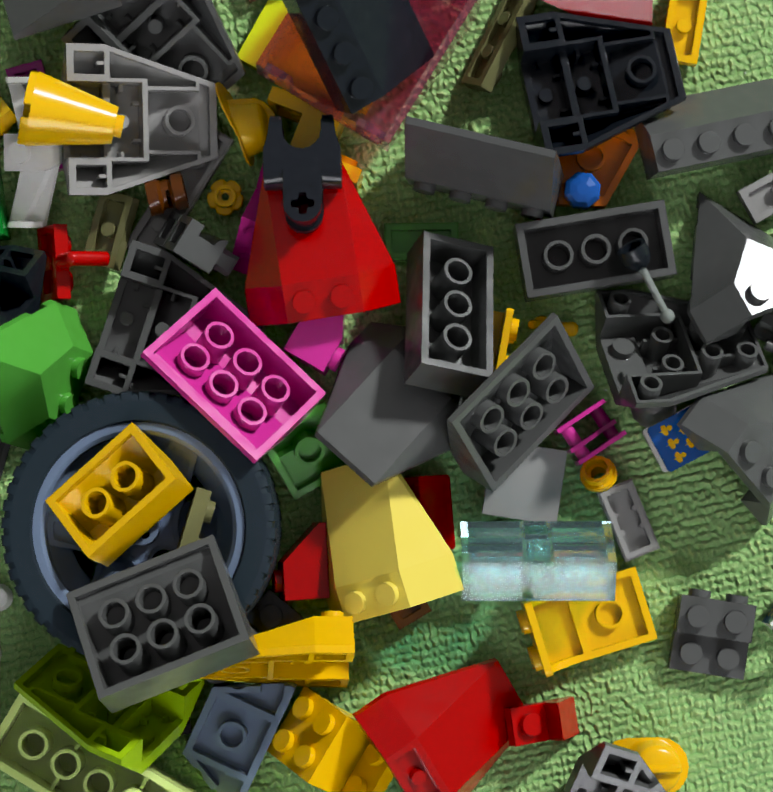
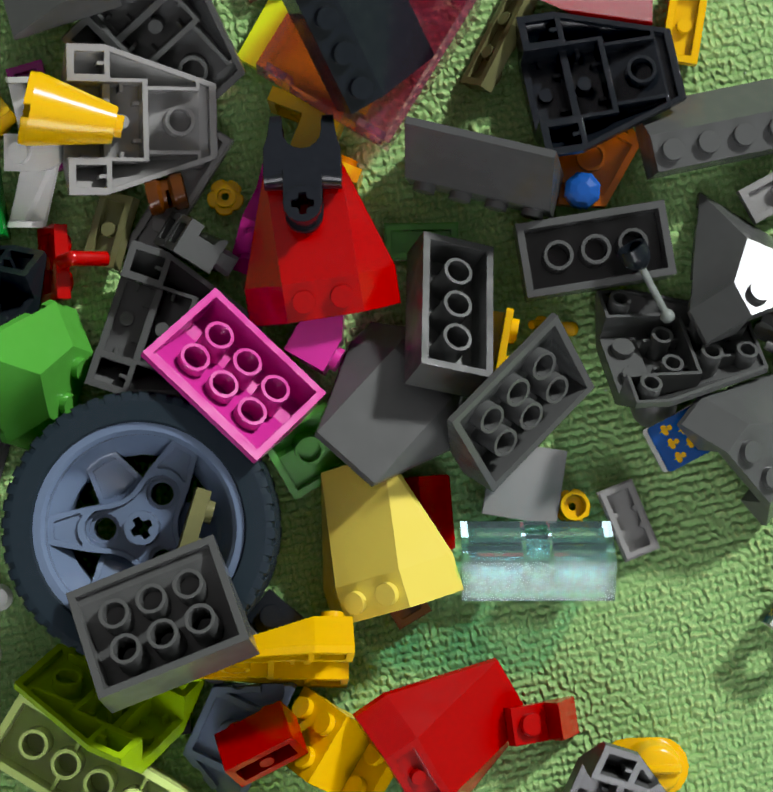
(118, 495): yellow slope -> none
(248, 119): yellow piece -> none
(260, 743): none -> red brick
(304, 567): red slope -> none
(581, 503): none -> yellow plate
(584, 630): yellow bracket -> none
(594, 466): yellow plate -> none
(605, 426): dark pink piece -> none
(711, 634): dark grey plate -> none

